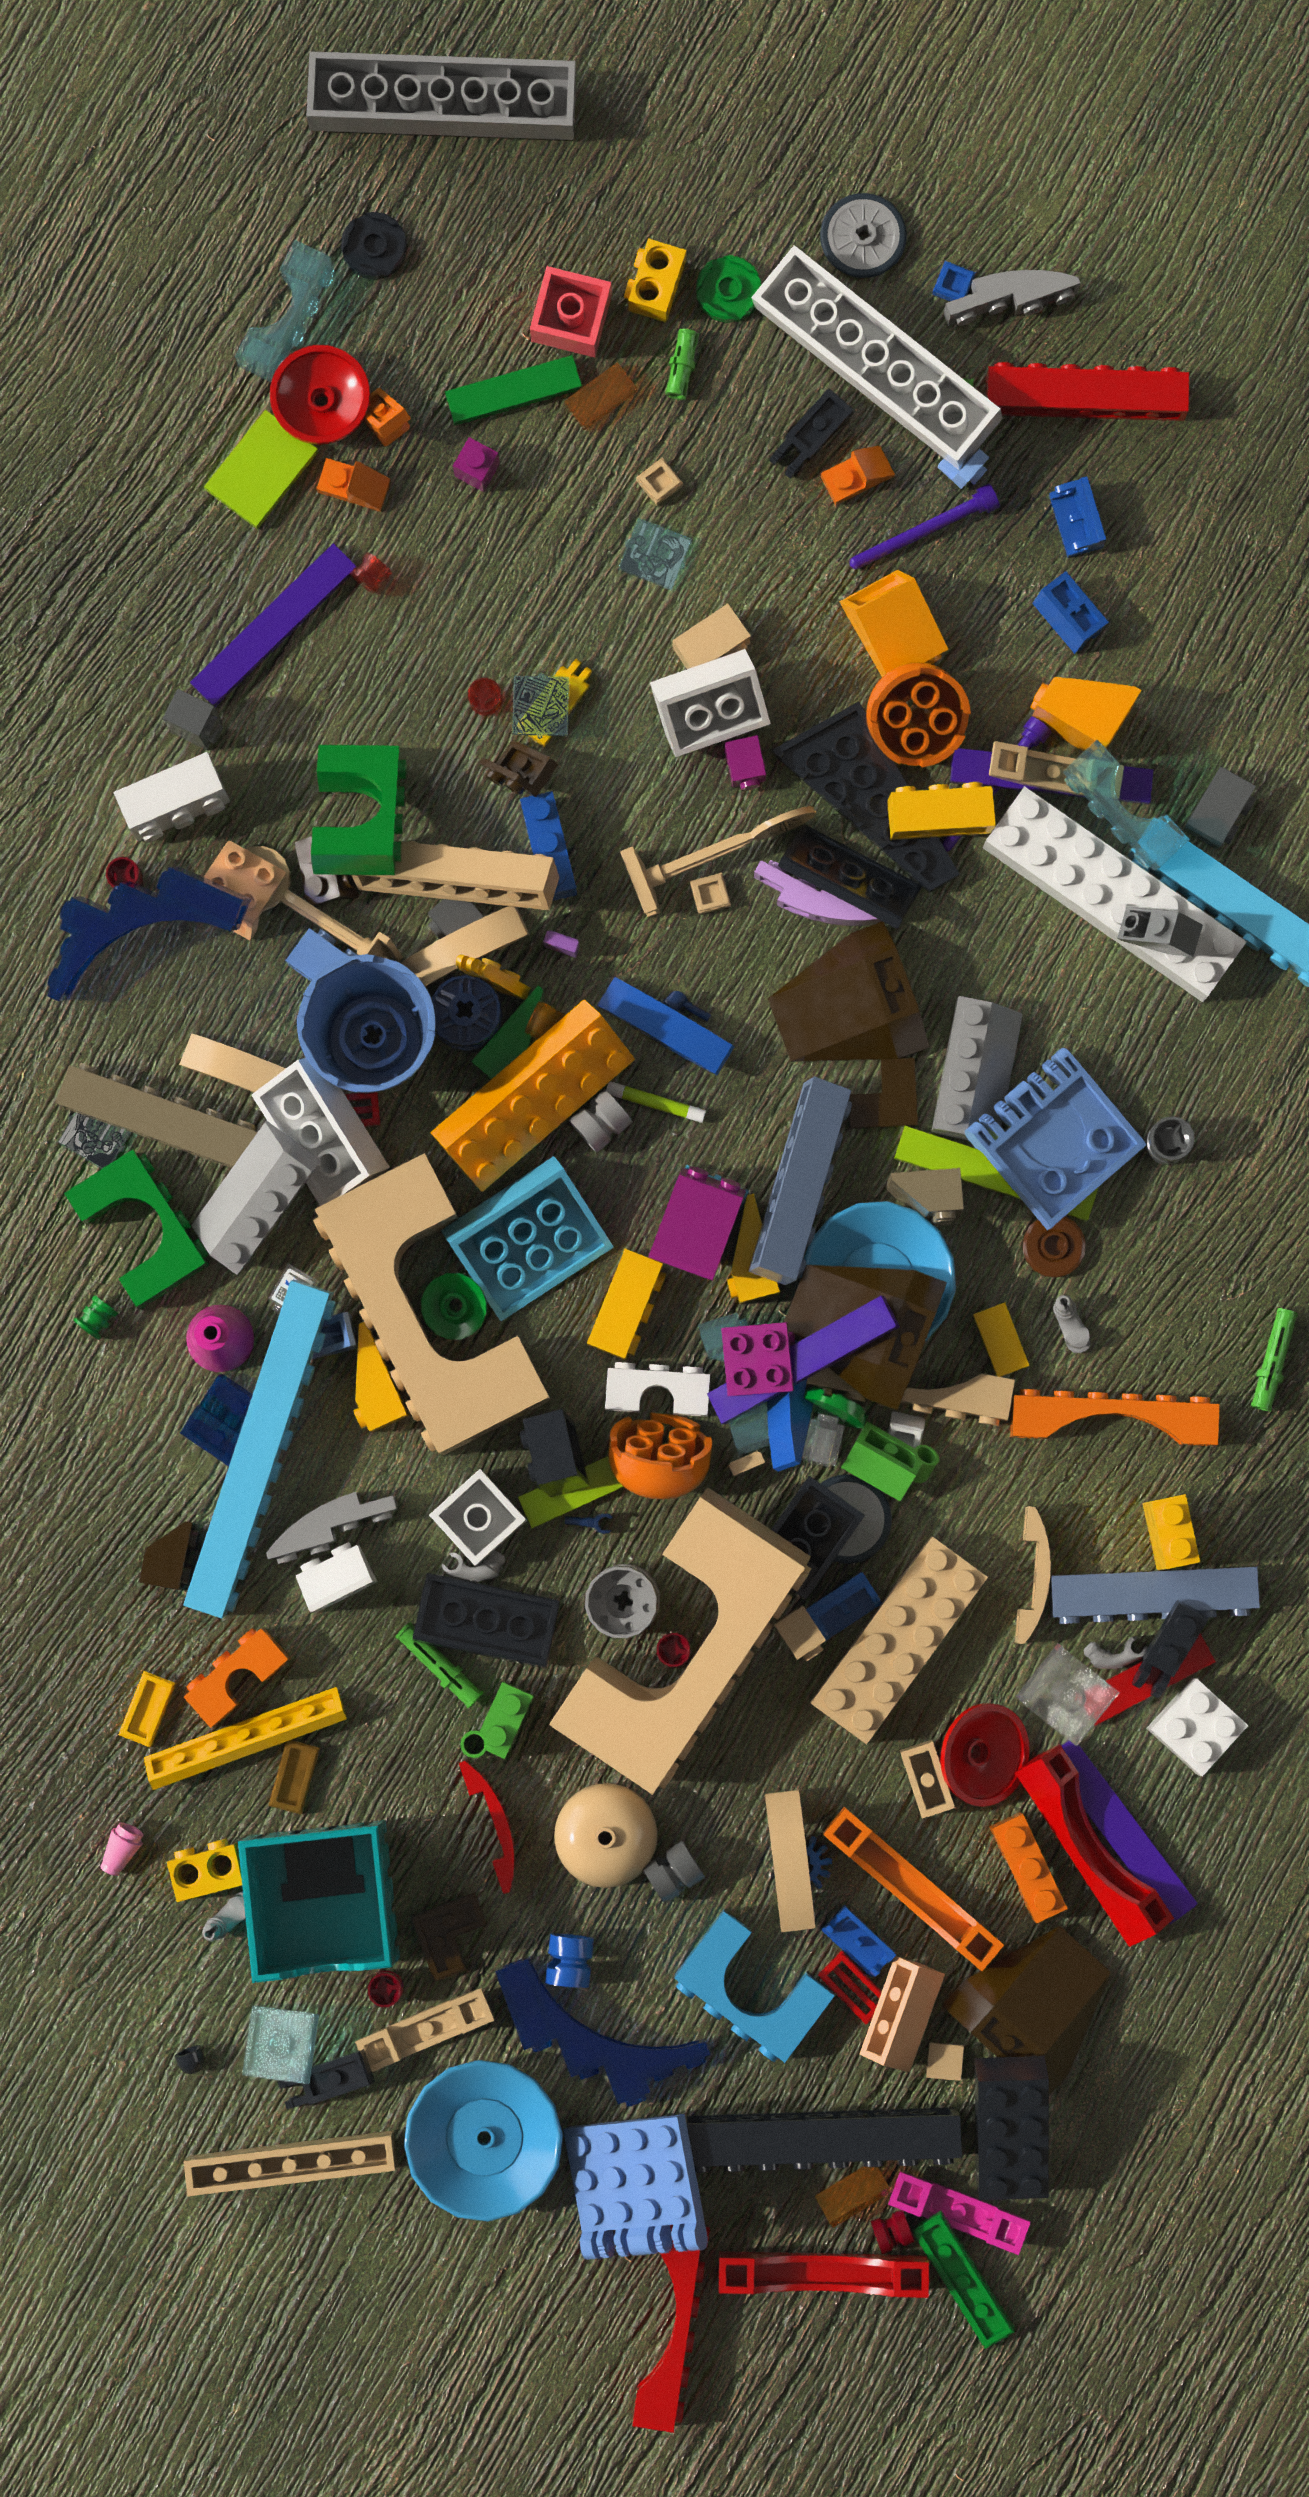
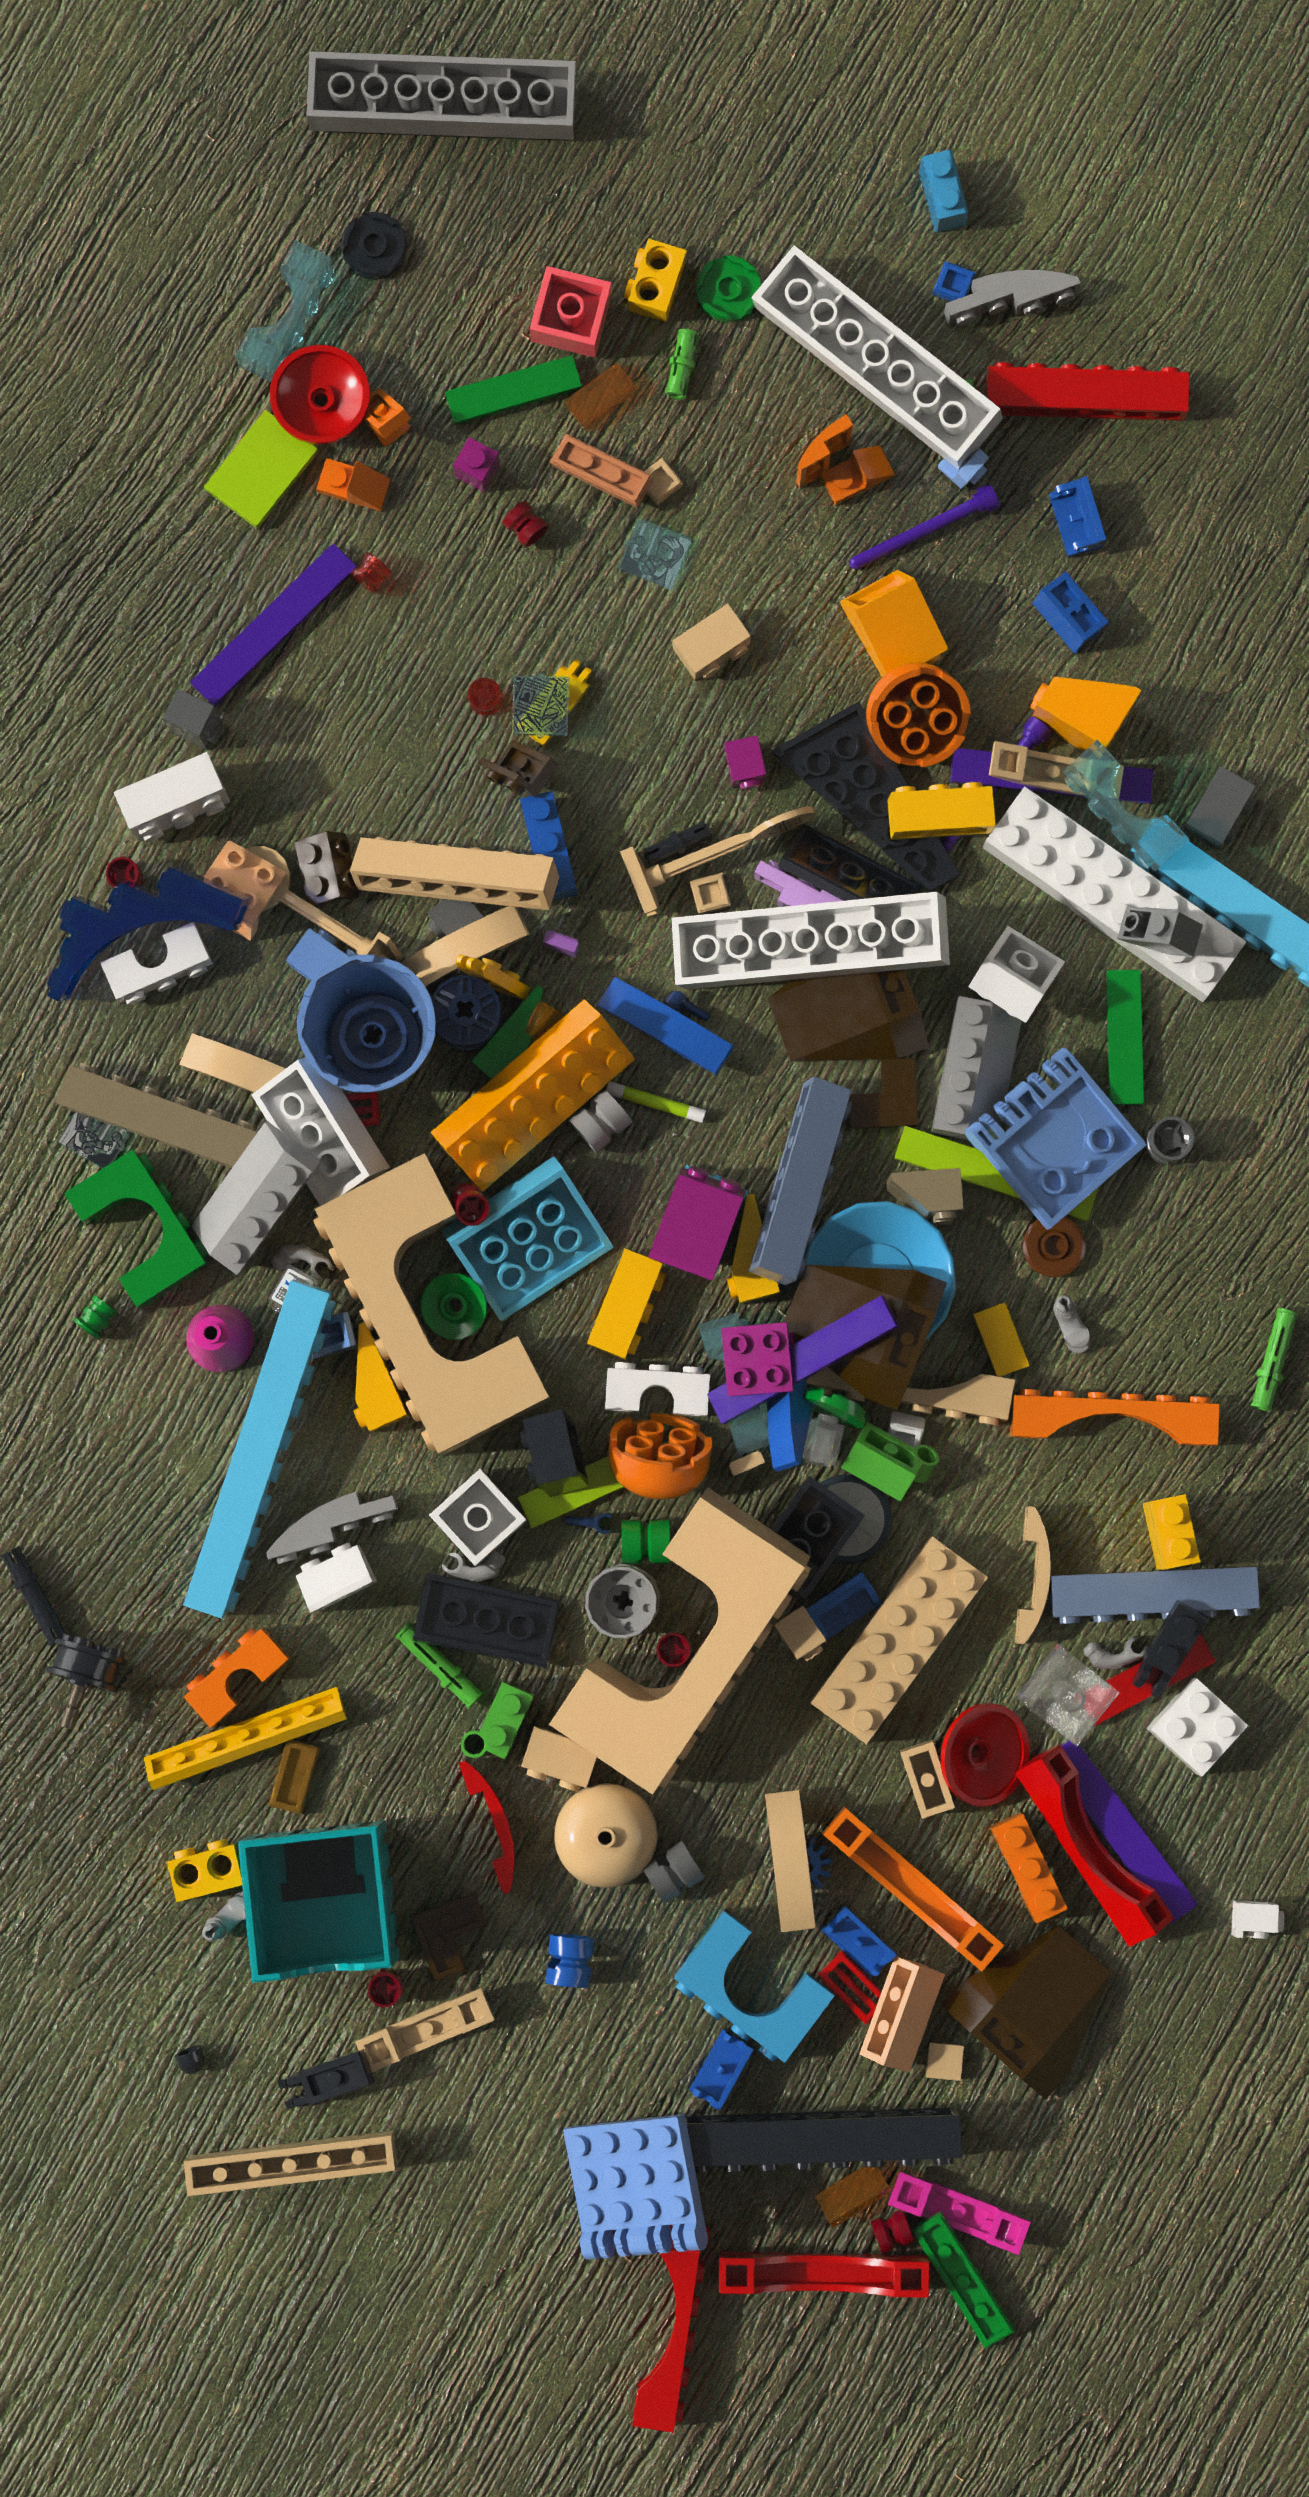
(33, 1594): none -> black pin
(86, 1668): none -> black wheel
(121, 1847): bright pink cone -> none
(147, 1709): yellow tile -> none
(167, 1559): dark brown slope -> none
(185, 957): none -> white arch
(219, 1418): clear blue slope -> none
(280, 2044): clear light blue tile -> none
(294, 1253): none -> light grey piece
(369, 846): green arch -> none
(474, 1210): none -> dark red wheel
(477, 2177): dark azure dish -> none
(525, 524): none -> dark red wheel
(559, 1758): none -> tan brick
(601, 470): none -> nougat tile
(627, 2065): clear blue arch -> none
(645, 1541): none -> green wheel
(677, 844): none -> black pin
(710, 703): white brick -> none
(721, 2069): none -> blue hinge
(811, 941): none -> white brick
(813, 431): black hinge -> none
(817, 456): none -> orange slope
(868, 256): light grey wheel -> none
(943, 191): none -> dark azure brick
(1012, 2128): black brick -> none
(1016, 974): none -> white brick
(1124, 1037): none -> green tile
(1256, 1918): none -> white brick

